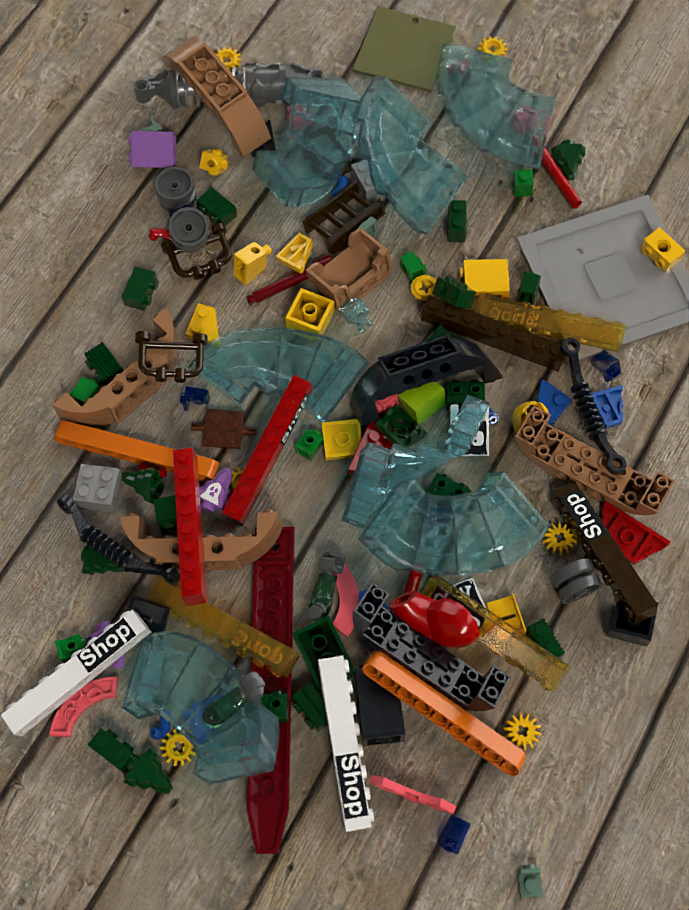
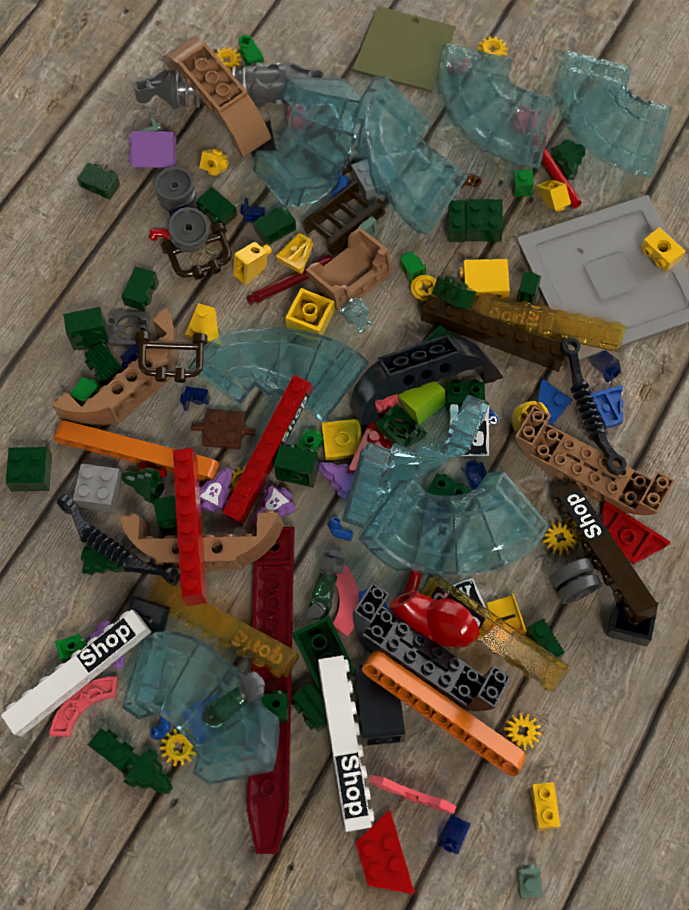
(28, 469): none -> dark green brick
(86, 328): none -> dark green brick
(98, 180): none -> dark green brick
(117, 316): none -> flat silver piece
(129, 356): none -> clear blue bracket
(249, 50): none -> green piece
(251, 213): none -> clear blue bracket
(275, 225): none -> dark green brick
(275, 500): none -> medium lavender rock
(296, 465): none -> dark green brick
(337, 530): none -> blue arm
(338, 477): none -> medium lavender rock
(383, 857): none -> red wing
(472, 180): none -> reddish brown arm
(475, 473): none -> clear blue bracket
(484, 220): none -> dark green brick
(545, 806): none -> yellow brick
(553, 194): none -> yellow slope
(607, 116): none -> clear light blue piece

